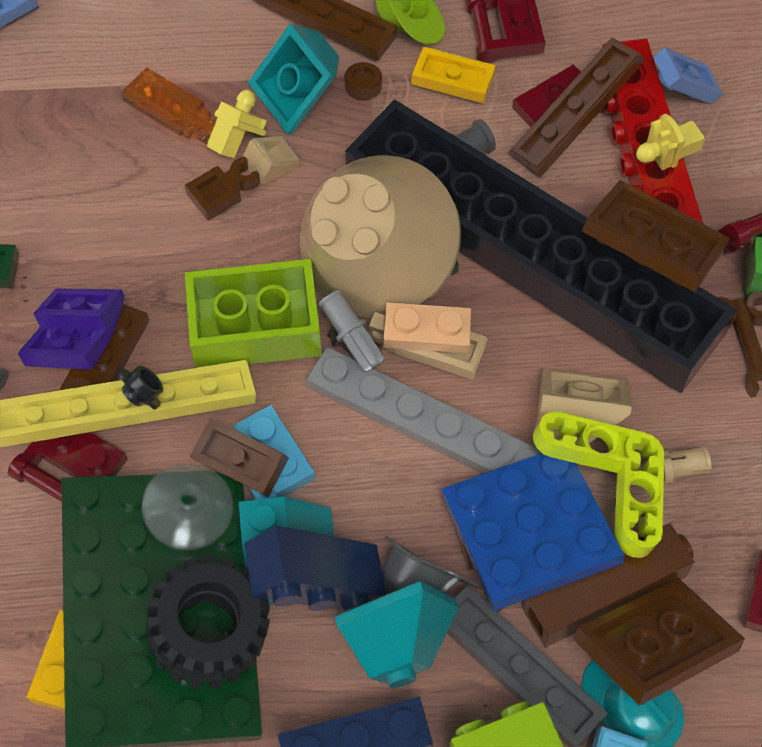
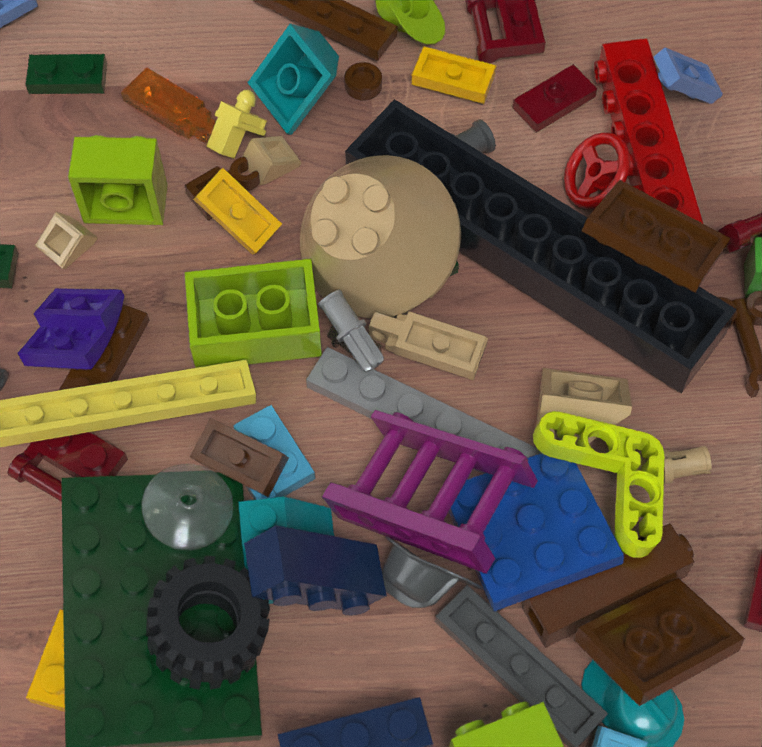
(65, 240): none -> tan slope
(66, 74): none -> dark green plate
(118, 180): none -> lime brick
(141, 386): black plate -> none
(237, 211): none -> yellow plate
(399, 632): teal slope -> none
(427, 327): light nougat plate -> none
(428, 529): none -> magenta fence
(576, 106): reddish brown tile -> none
(599, 173): none -> red piece
(670, 142): light yellow piece -> none

